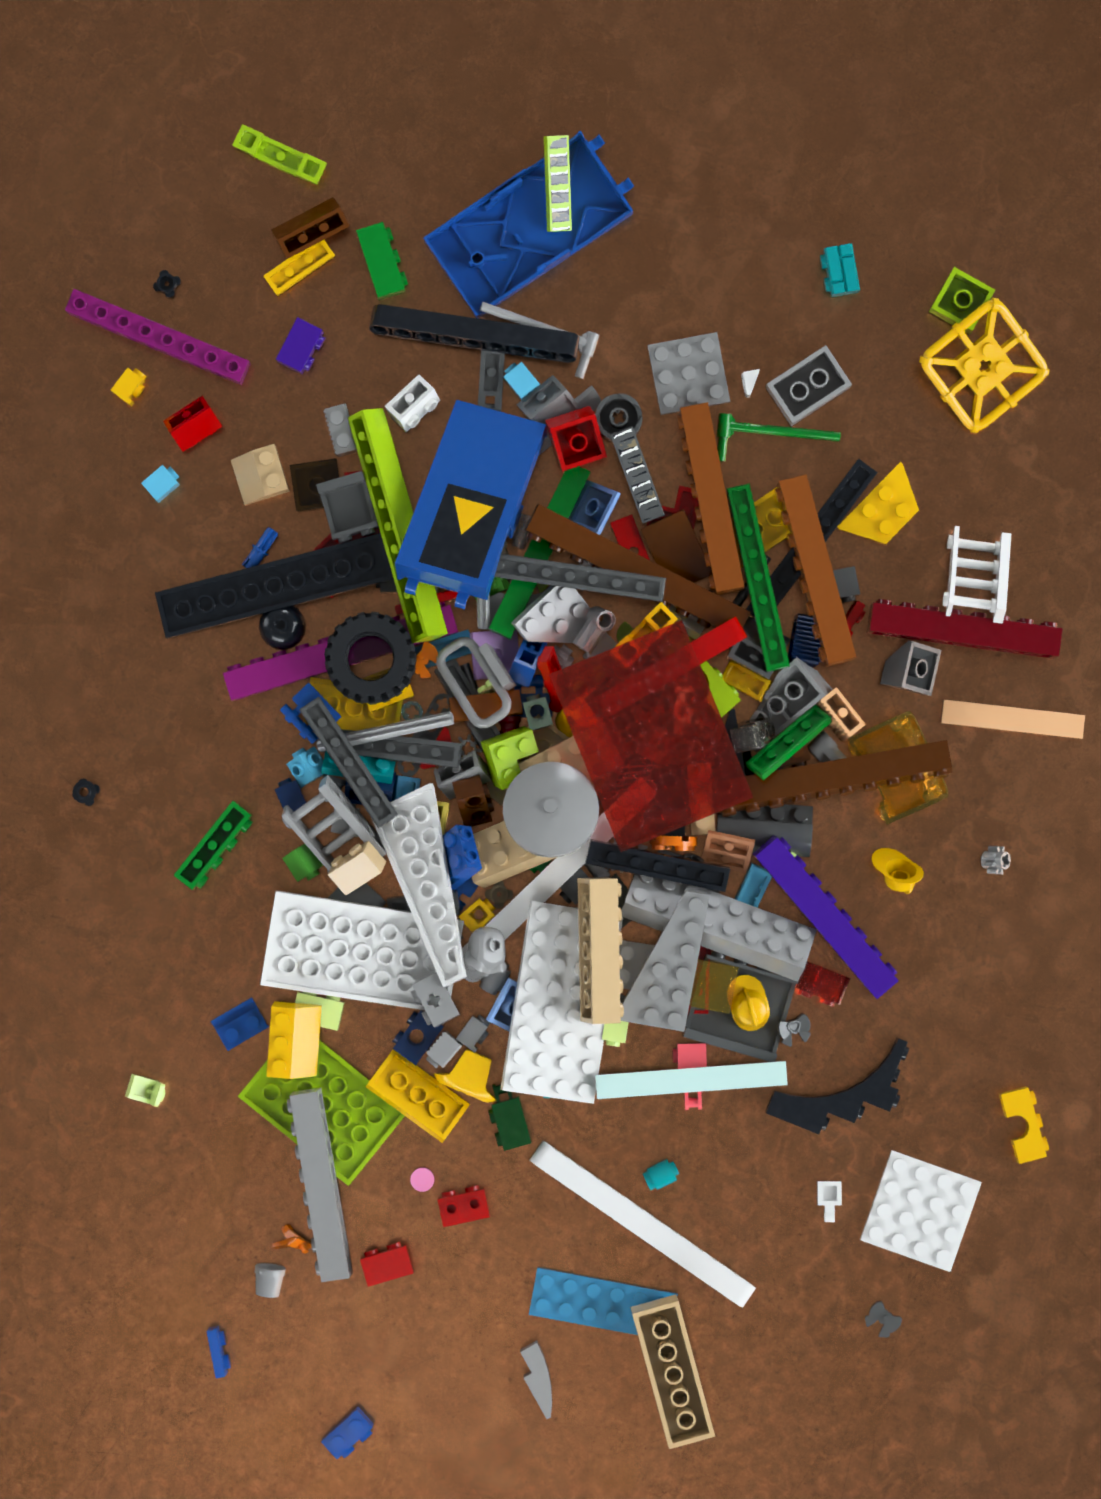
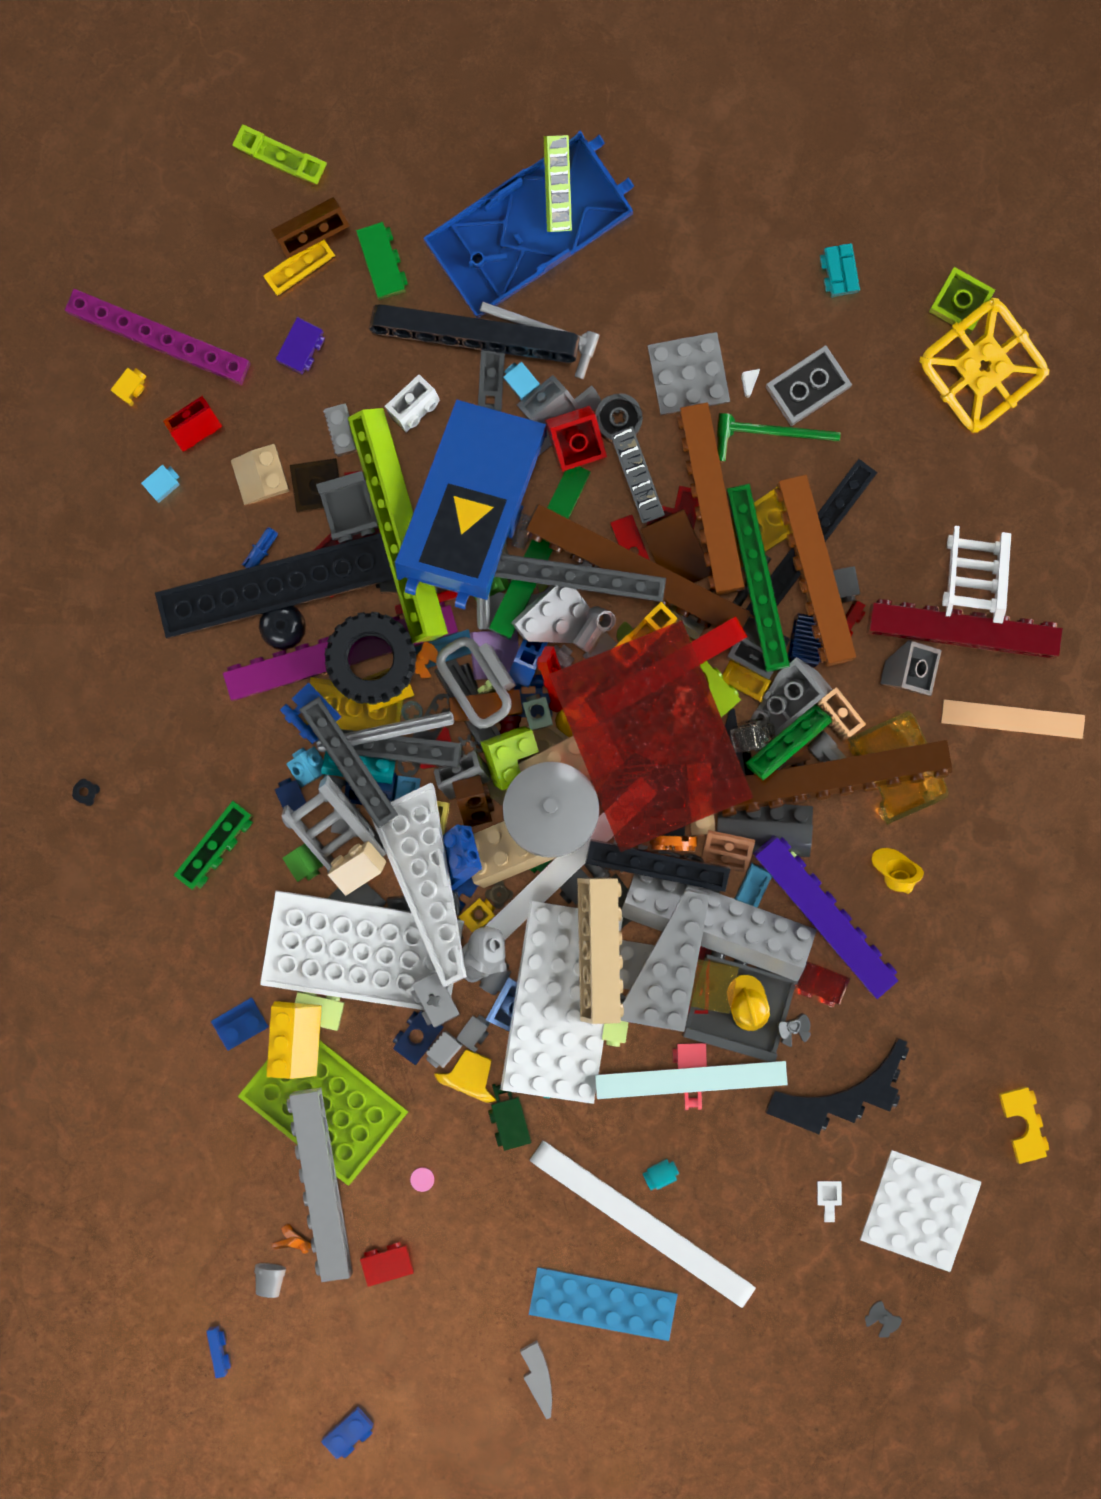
(145, 1090): yellowish green bracket -> none
(164, 277): black plate -> none
(417, 1095): yellow plate -> none
(463, 1206): red brick -> none
(594, 507): medium blue slope -> none
(672, 1371): tan brick -> none
(884, 509): yellow wing -> none
(995, 860): light grey gear -> none

